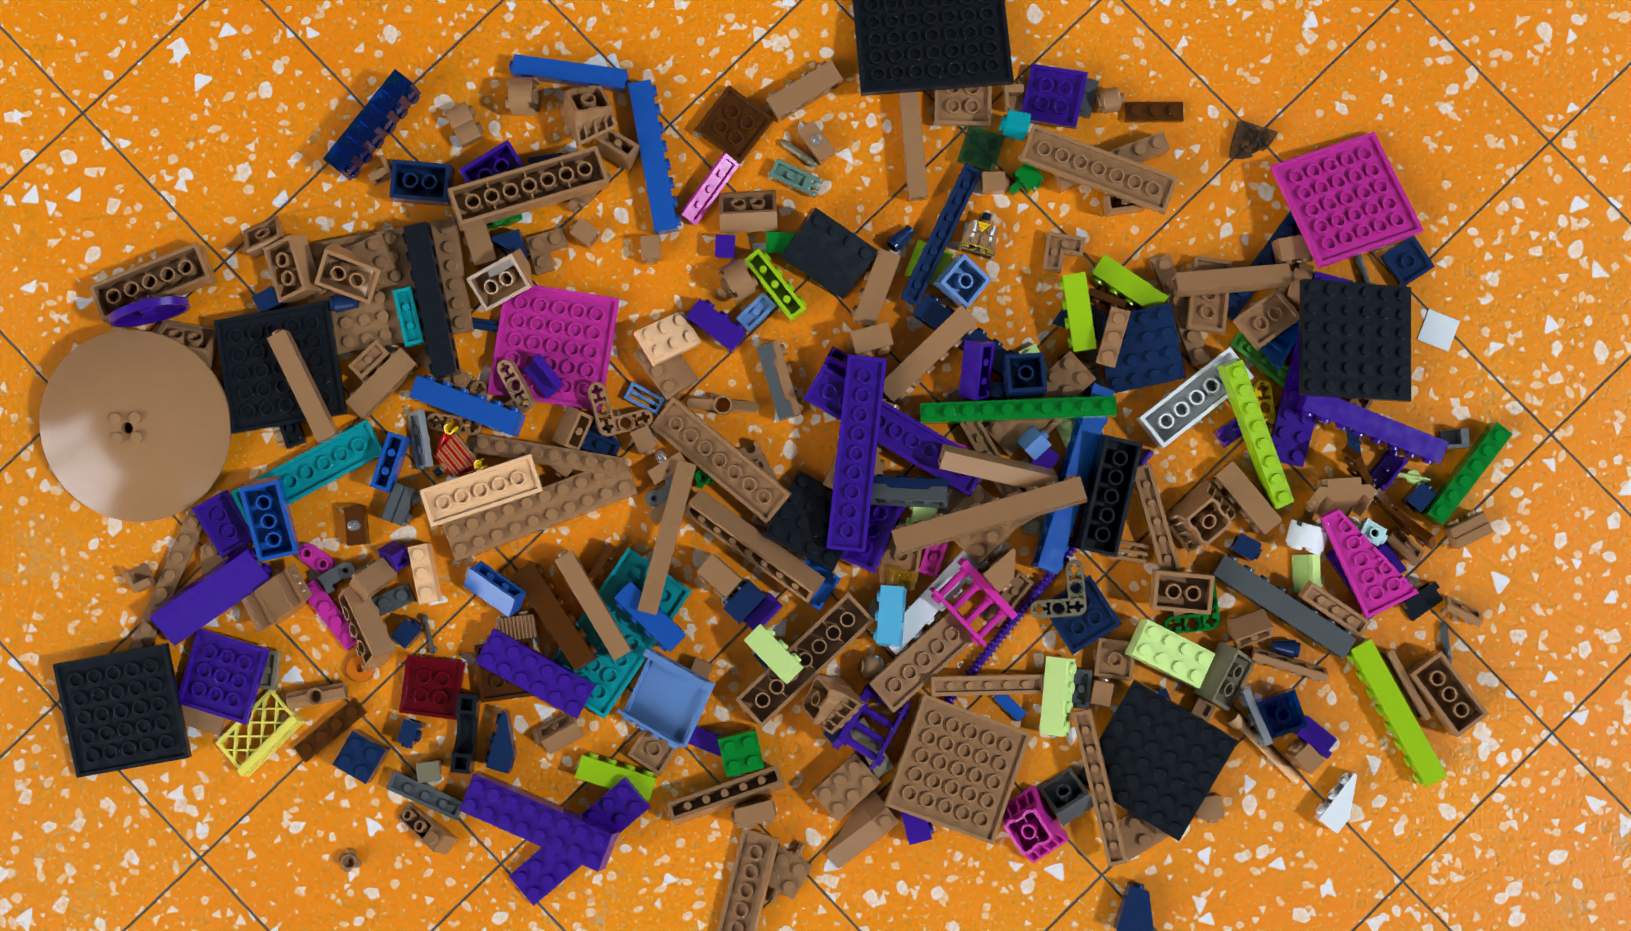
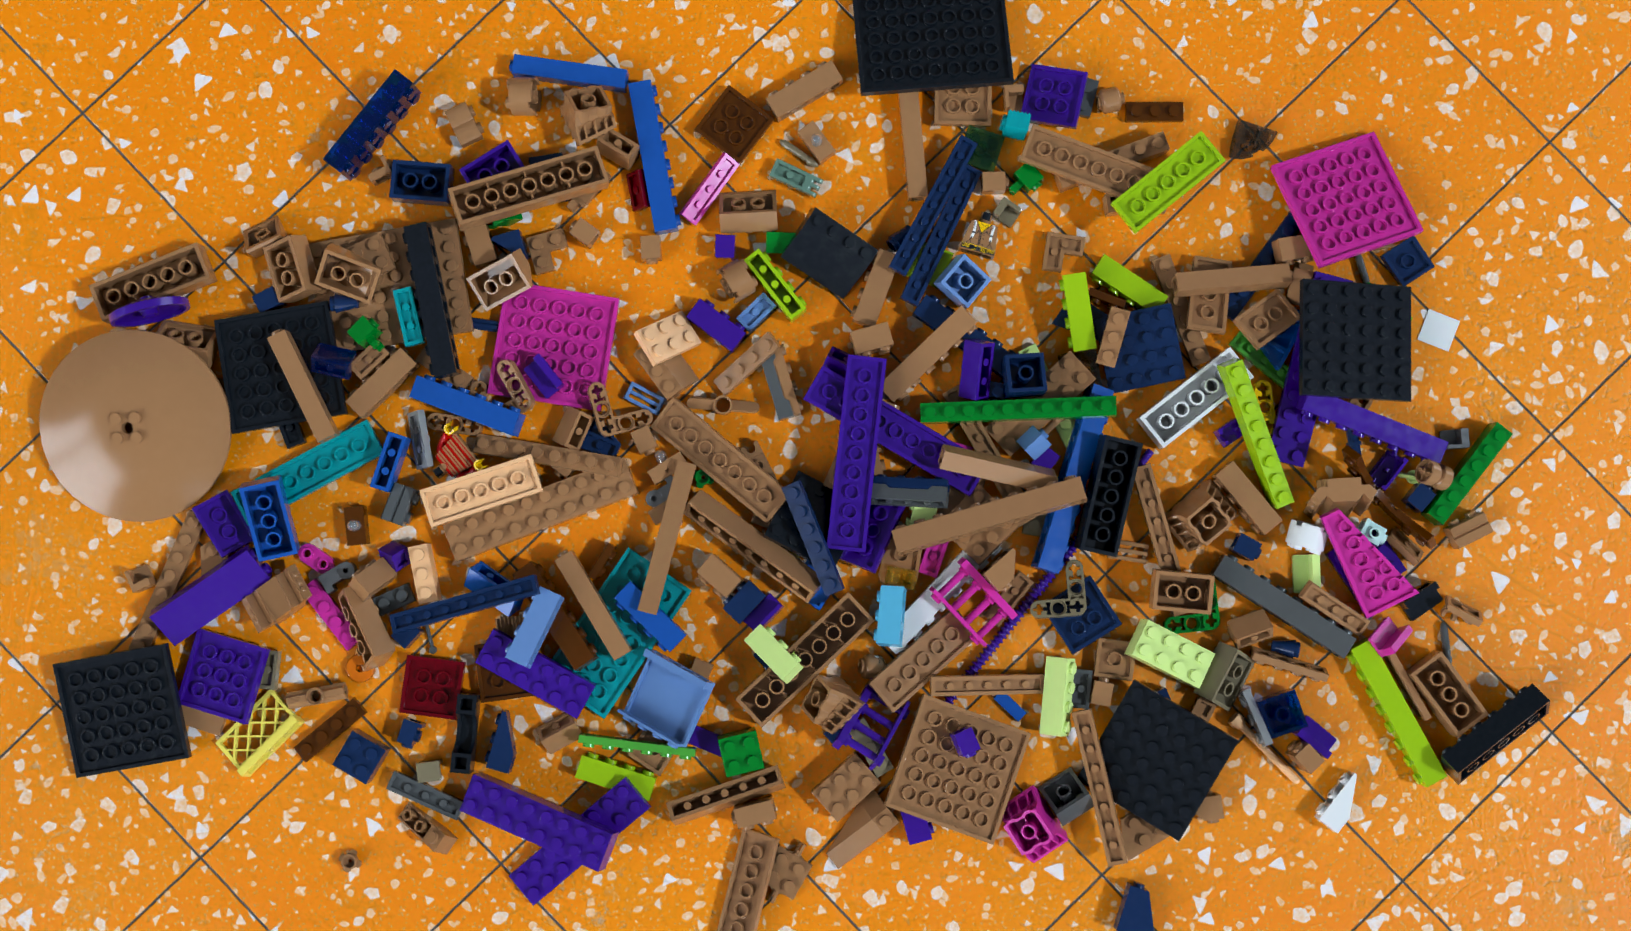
(332, 361): none -> clear blue panel
(366, 332): none -> green brick
(464, 604): none -> dark blue plate
(534, 628): none -> medium blue brick
(628, 745): none -> bright green plate
(638, 190): none -> dark red plate
(747, 363): none -> medium nougat plate
(813, 538): none -> dark blue plate
(933, 205): none -> dark blue plate
(965, 742): none -> dark purple brick
(1007, 212): none -> dark tan panel
(1168, 182): none -> lime plate
(1388, 638): none -> dark pink panel
(1434, 474): none -> medium nougat wheel
(1495, 733): none -> black brick

